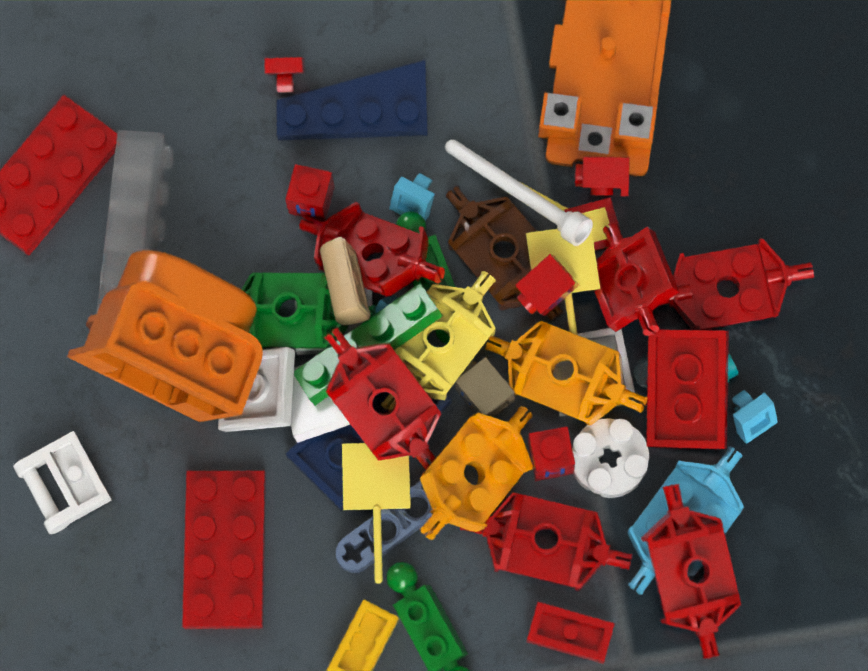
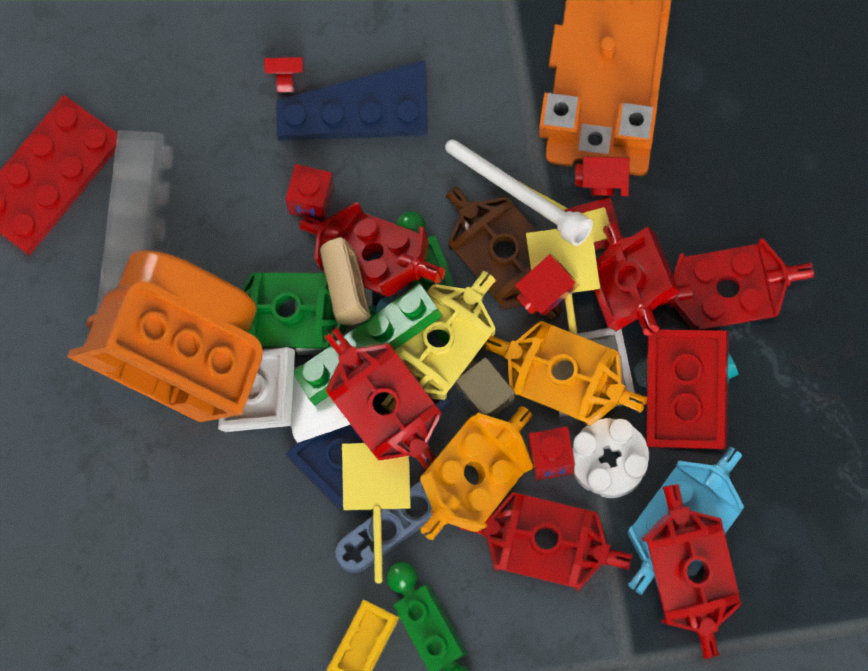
(74, 477): white plate -> none
(224, 550): red plate -> none
(412, 196): medium azure tile -> none
(570, 632): red plate -> none
(752, 415): medium azure tile -> none

